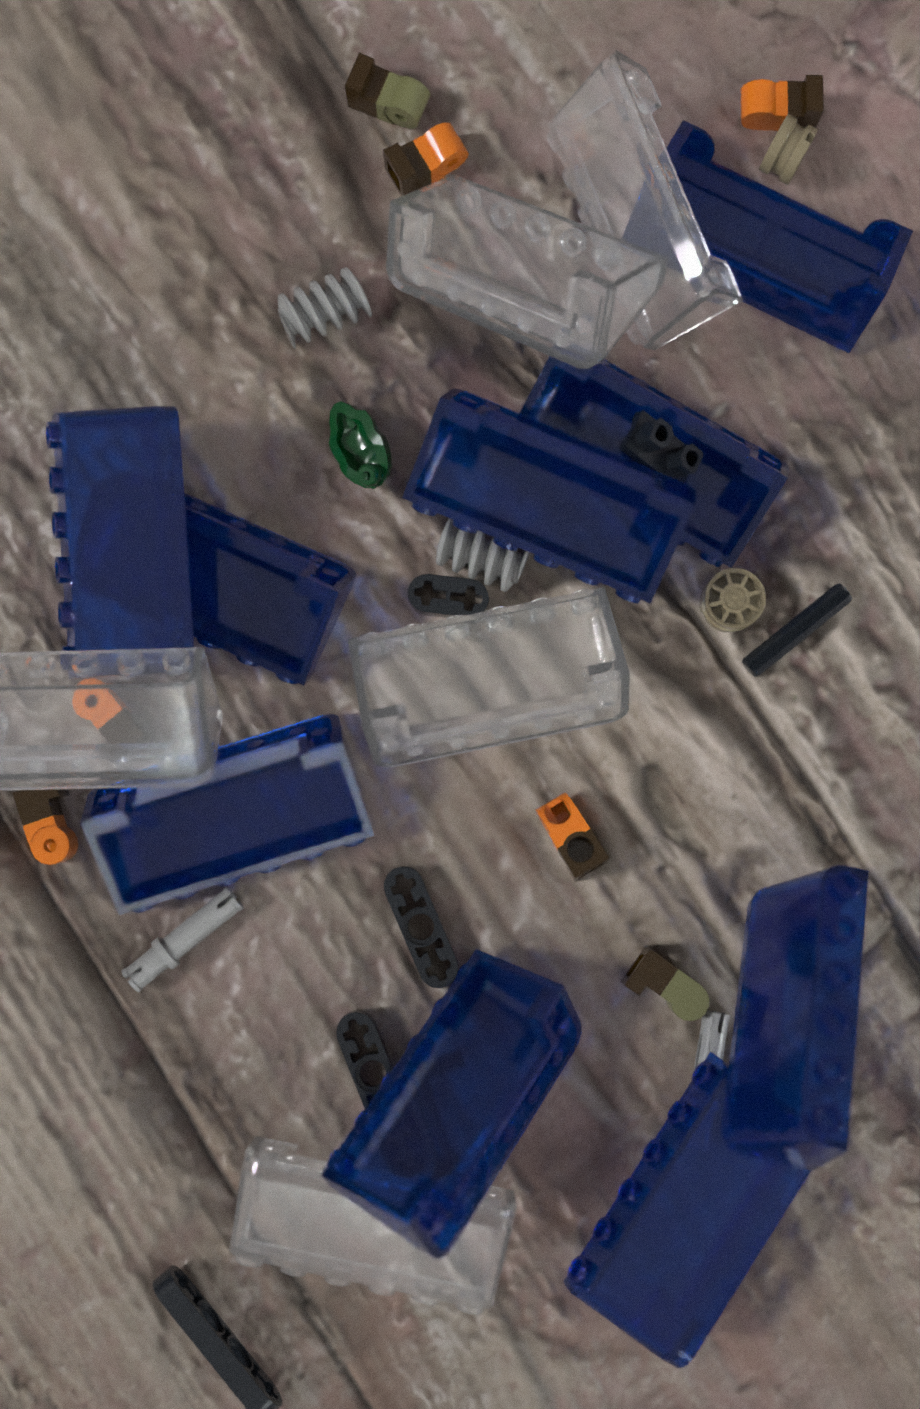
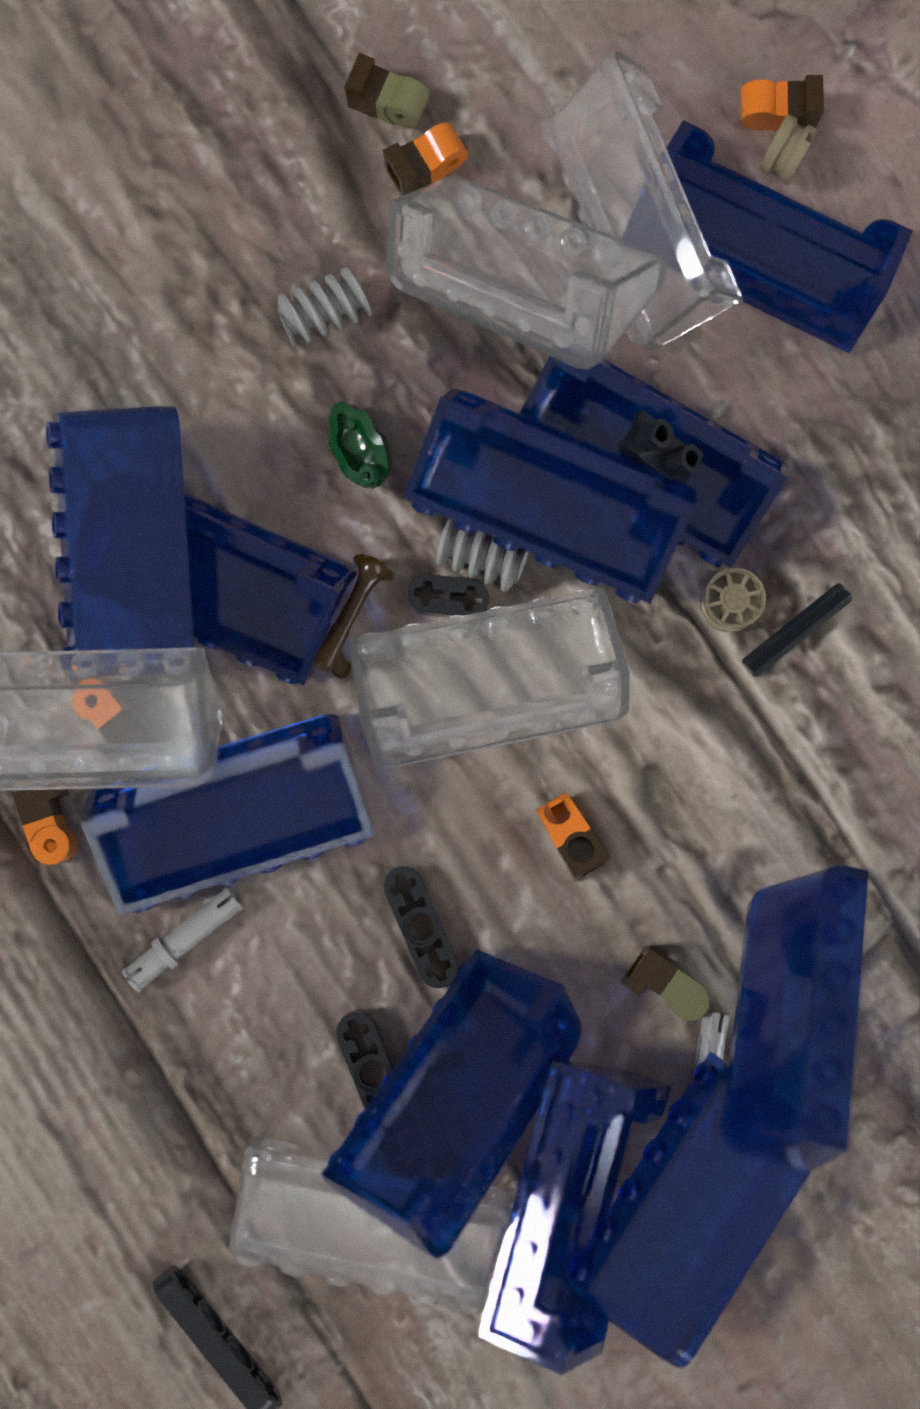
(330, 655): none -> dark brown piece
(558, 1201): none -> clear blue windscreen

